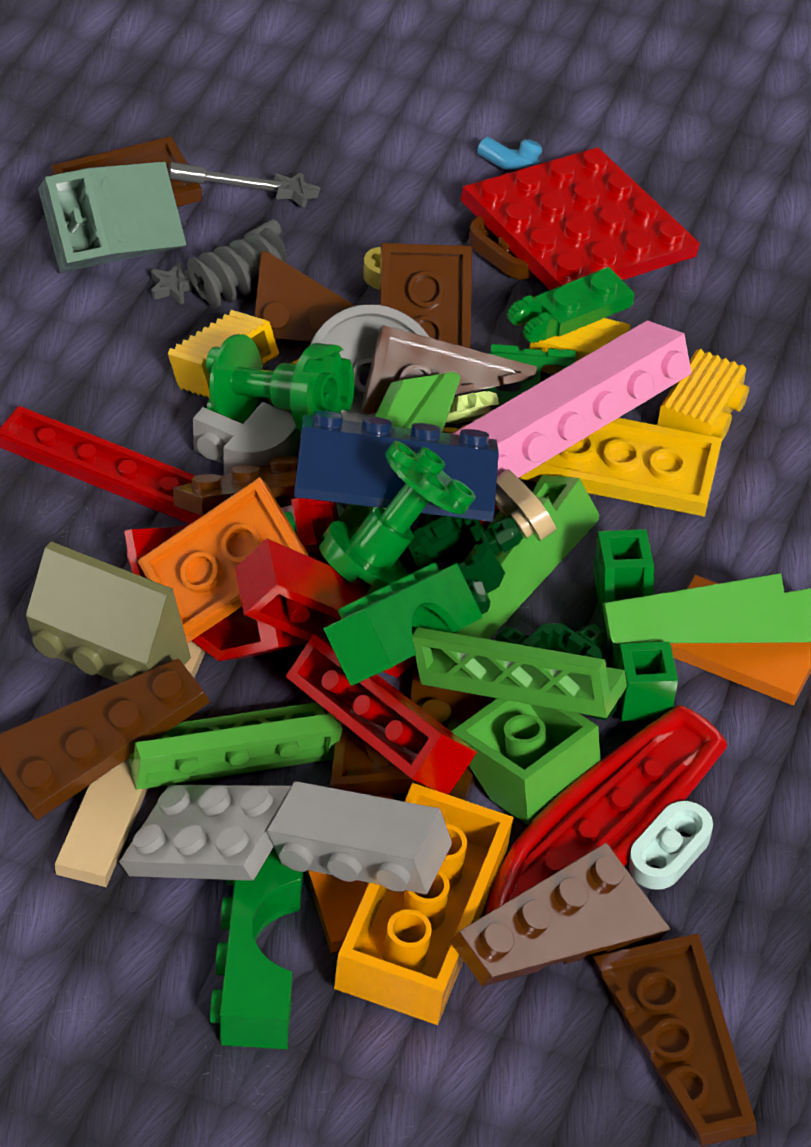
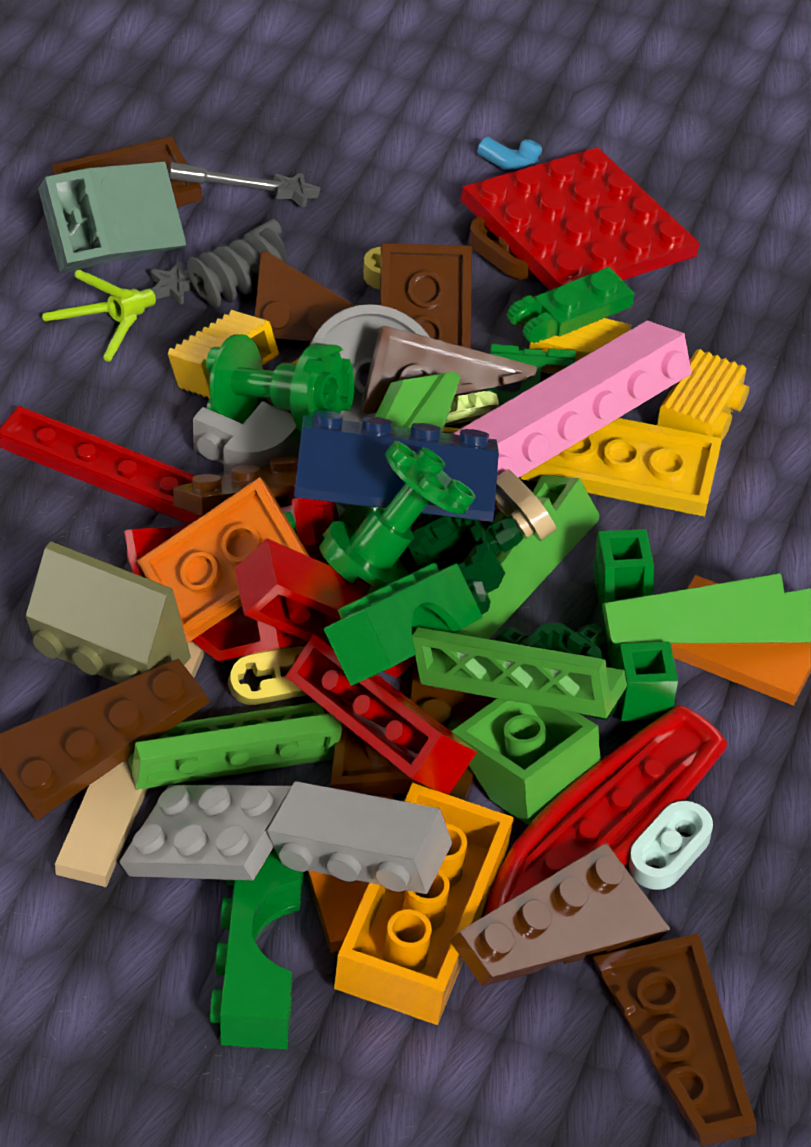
(122, 306): none -> lime plant
(265, 664): none -> light yellow beam

